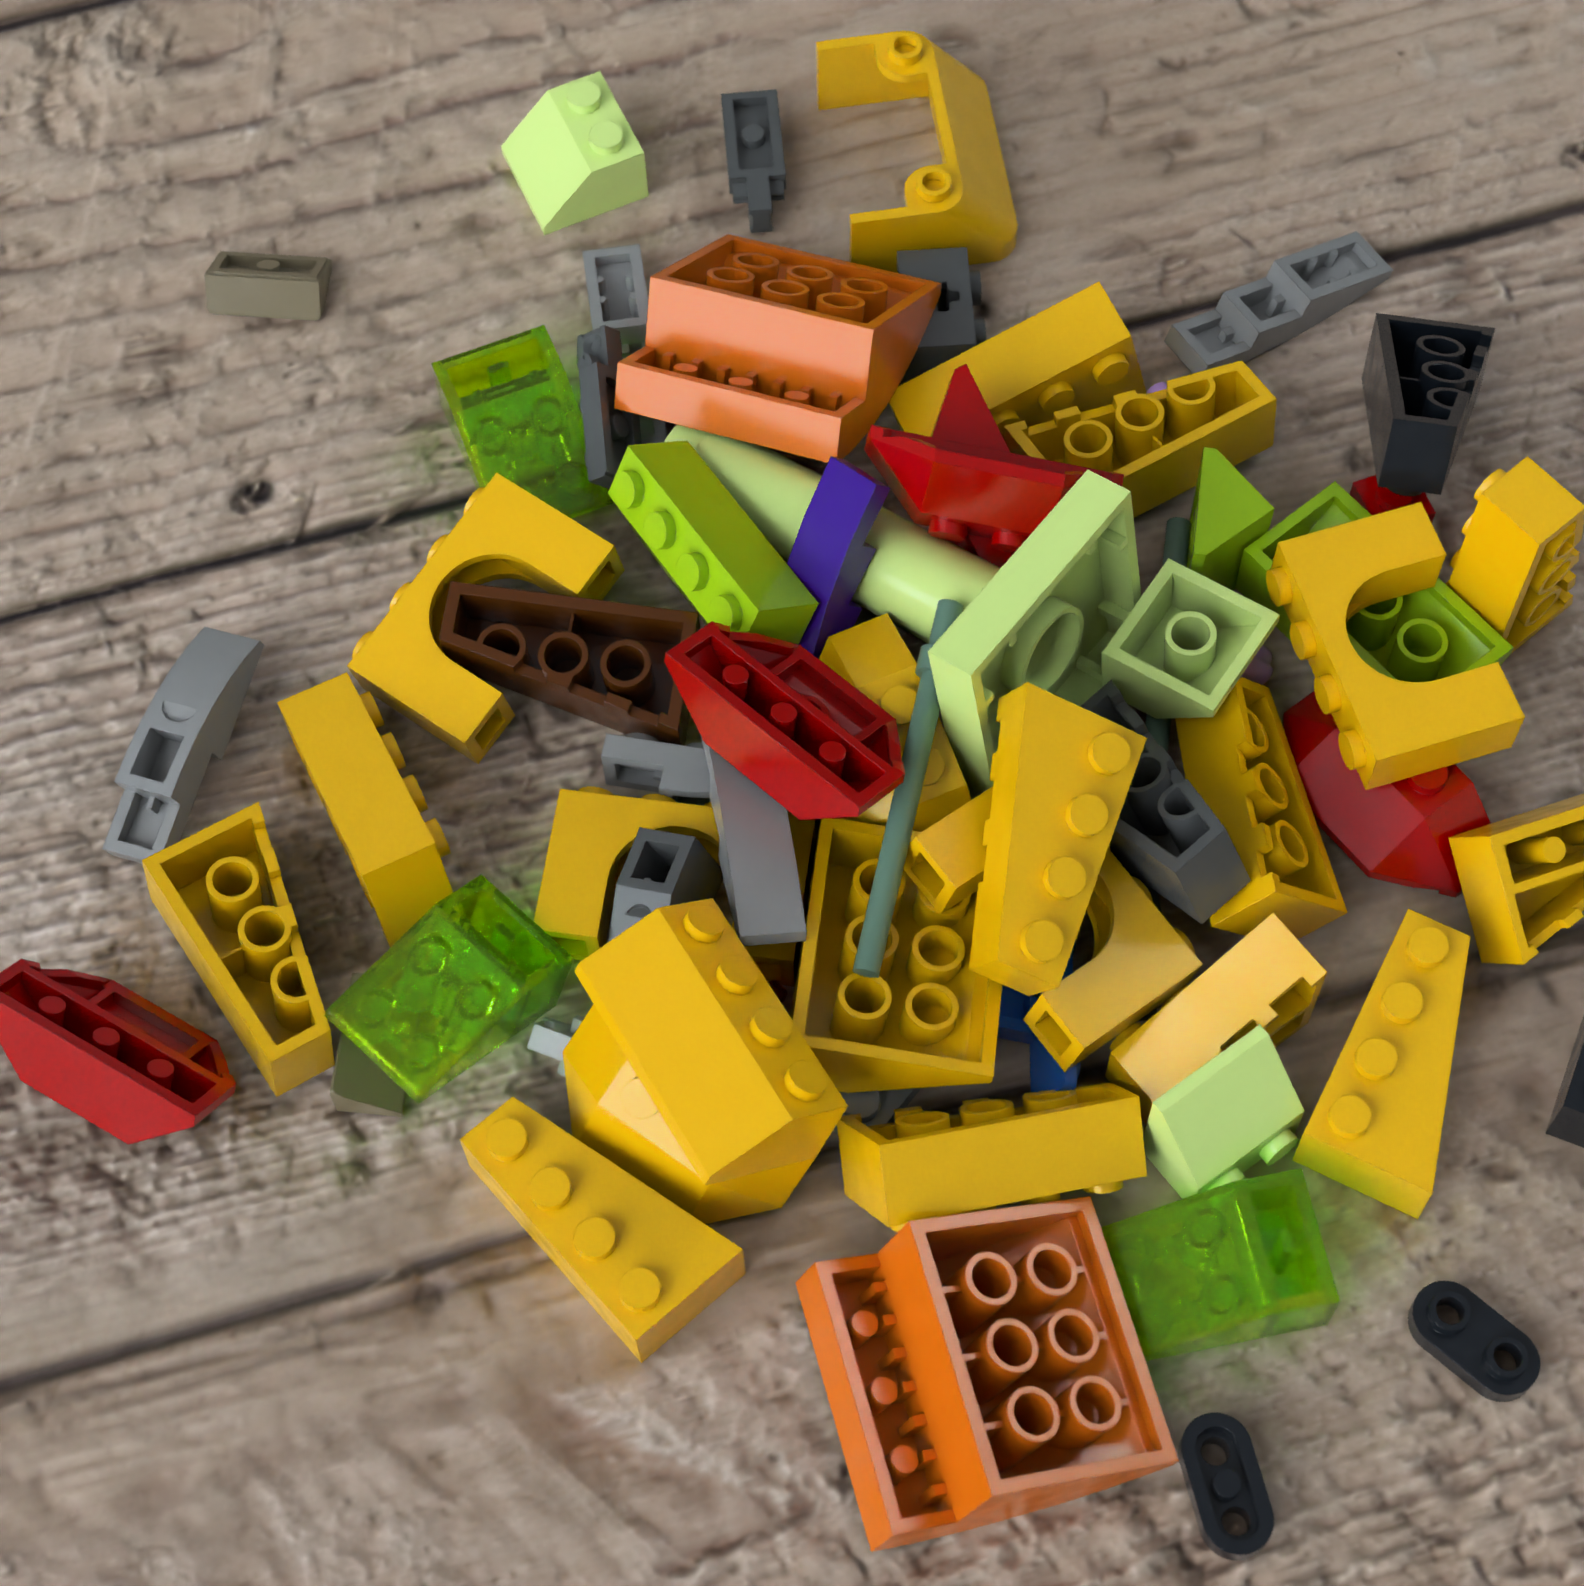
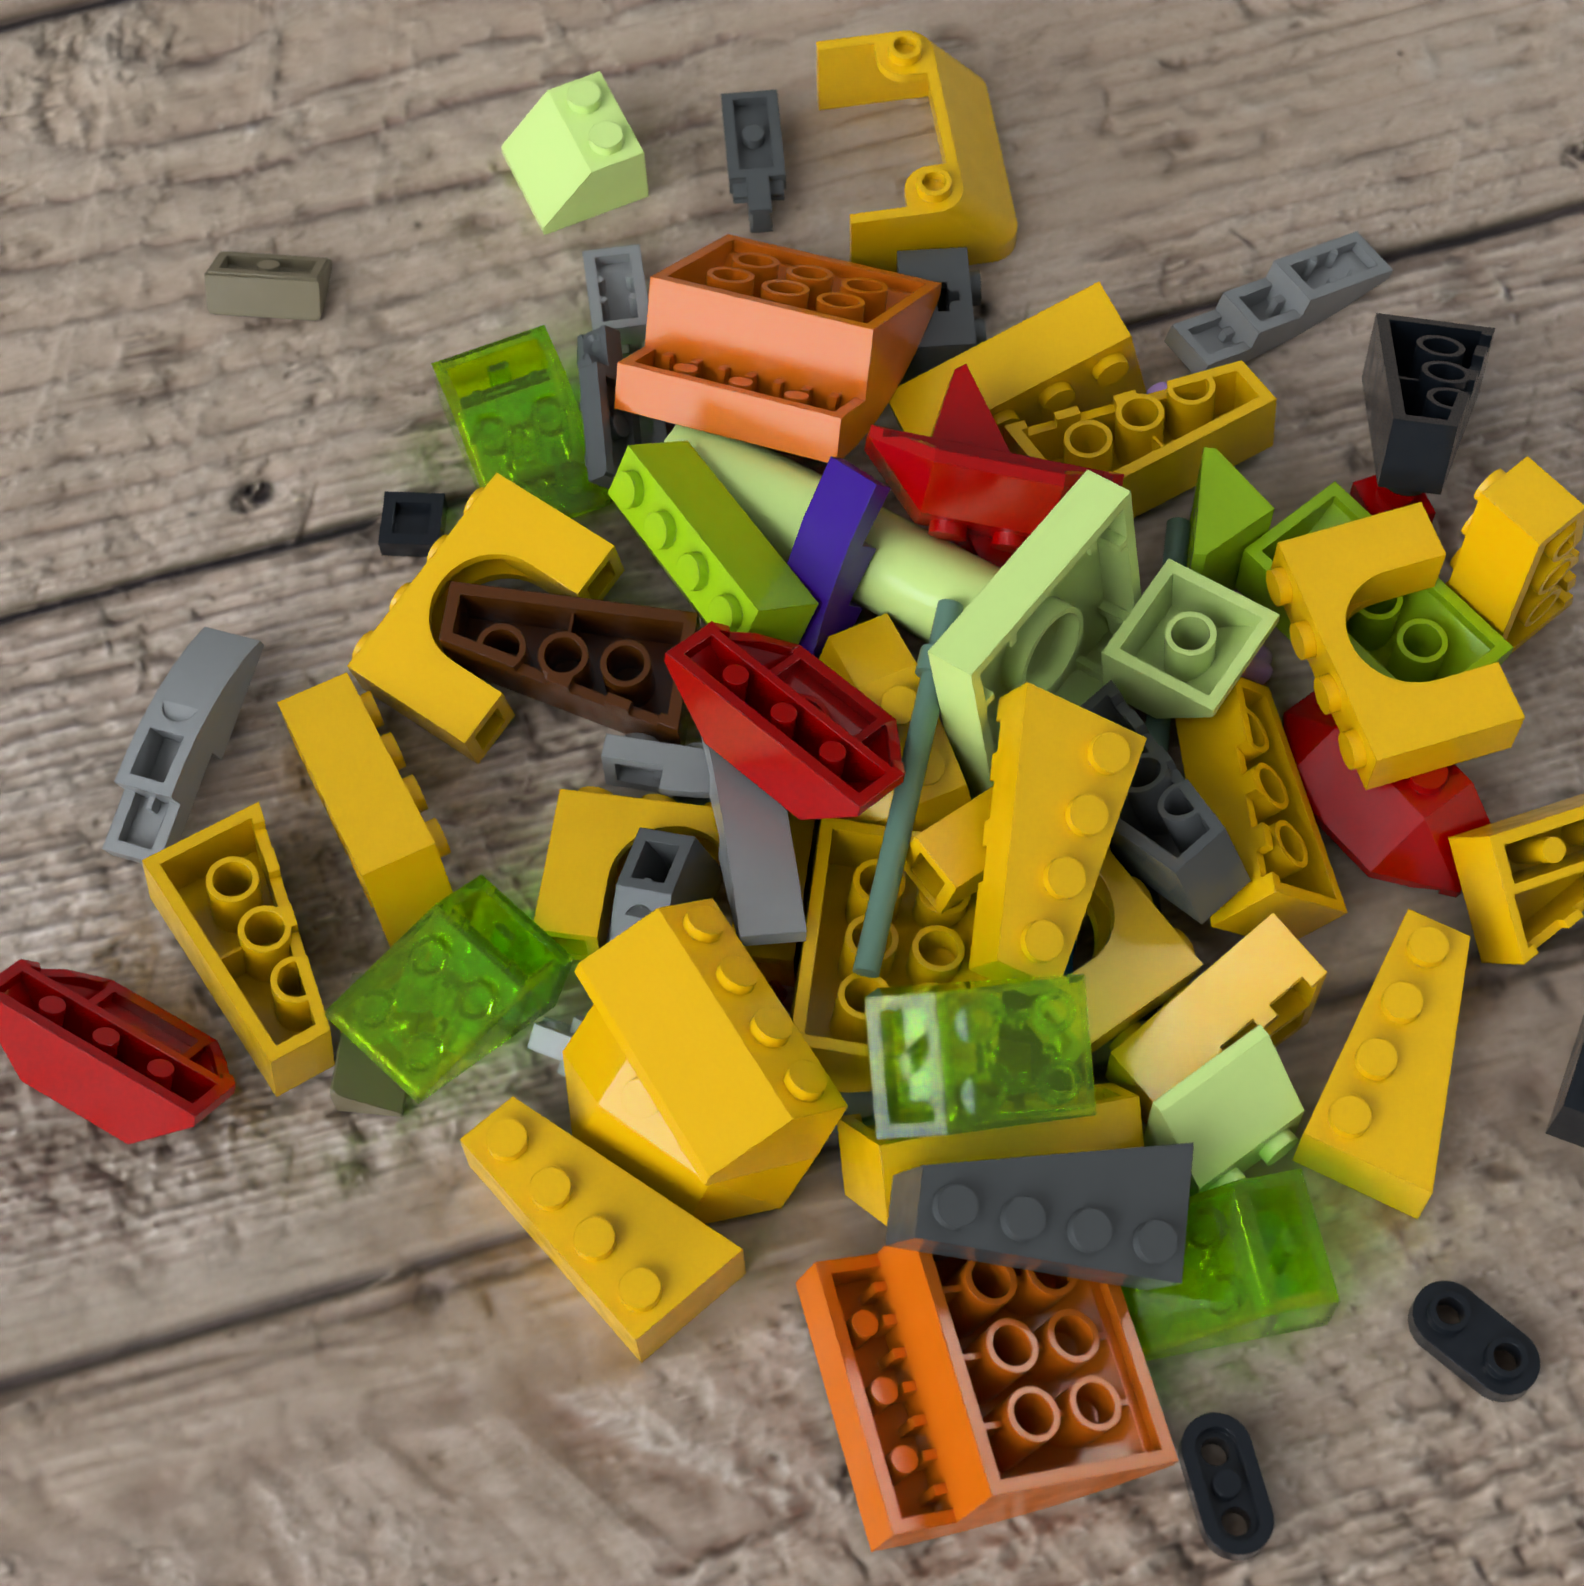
(411, 523): none -> black tile
(979, 1055): none -> clear neon green slope
(1065, 1214): none -> dark grey wedge

